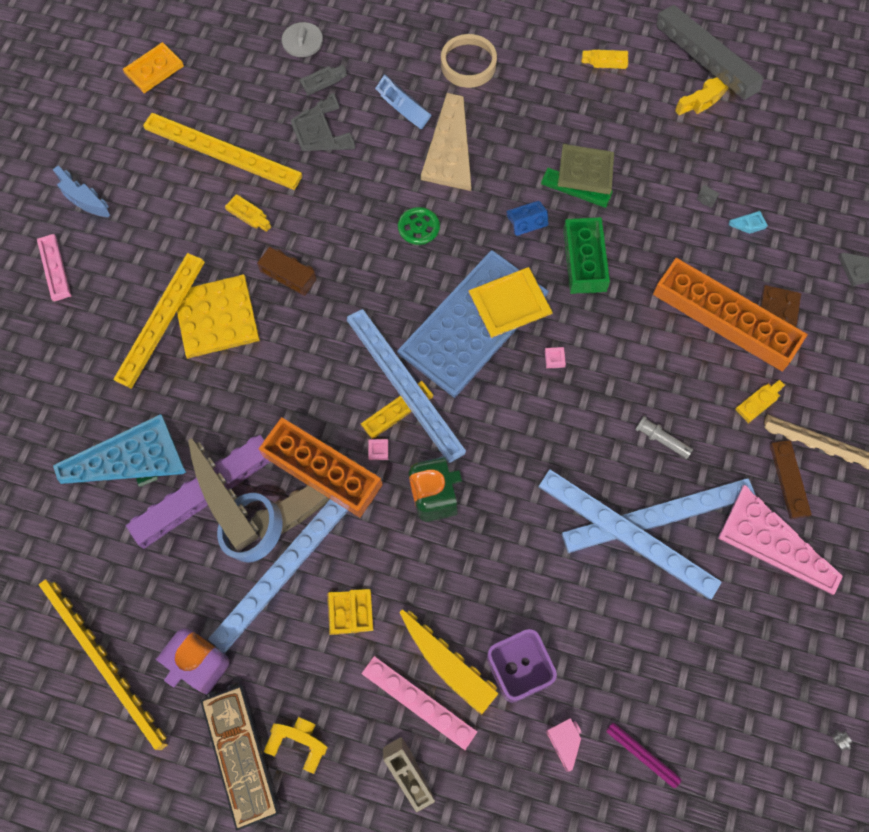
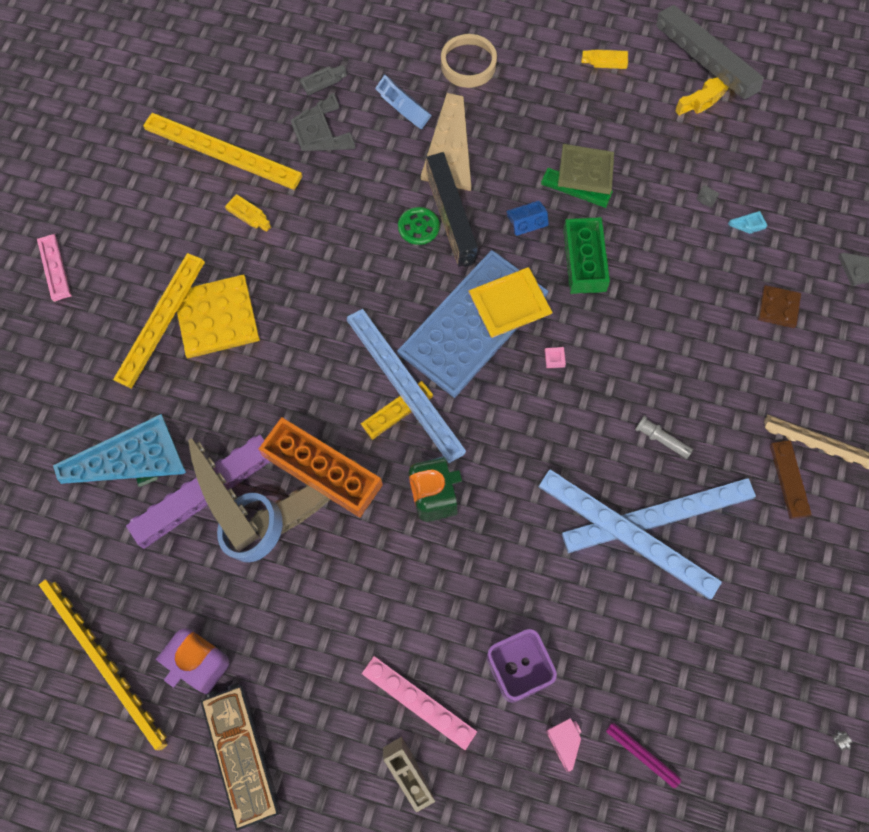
(80, 195): medium blue slope -> none
(153, 67): light orange plate -> none
(277, 576): light blue plate -> none
(287, 271): reddish brown brick -> none
(302, 39): light grey shield -> none
(302, 734): yellow connector -> none
(350, 612): yellow slope -> none
(378, 449): bright pink plate -> none
(450, 666): yellow slope -> none
(451, 209): none -> black brick
(730, 314): orange brick -> none
(759, 401): yellow hinge -> none
(767, 537): bright pink wing -> none

